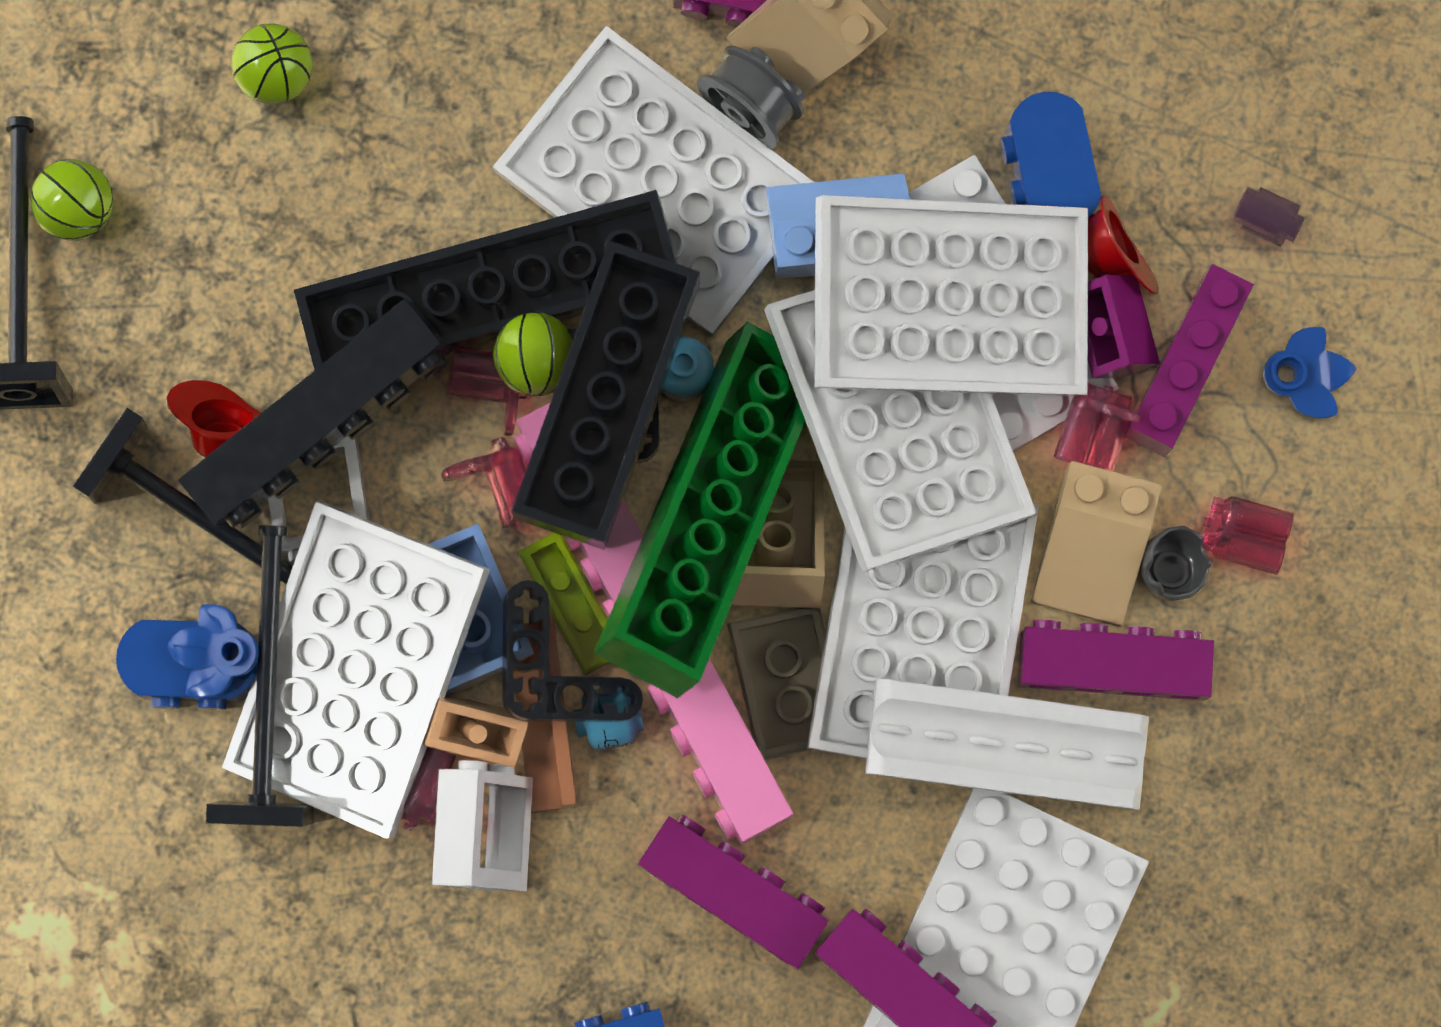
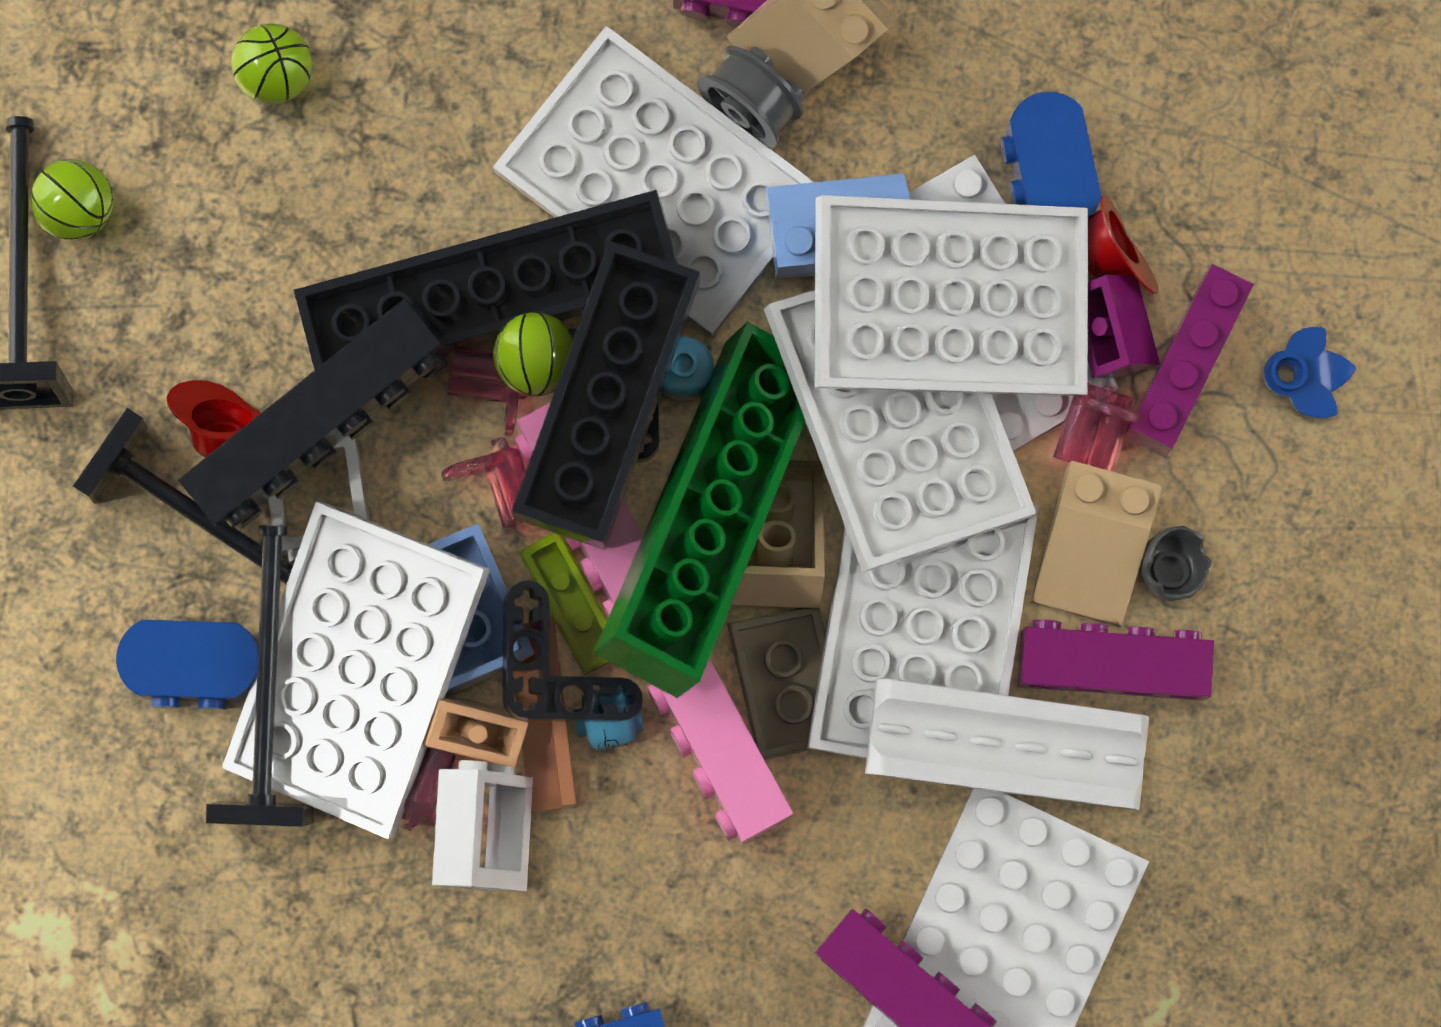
(206, 651): blue plate -> none
(734, 892): magenta brick -> none
(1247, 533): clear pink piece -> none
(1268, 216): brick -> none

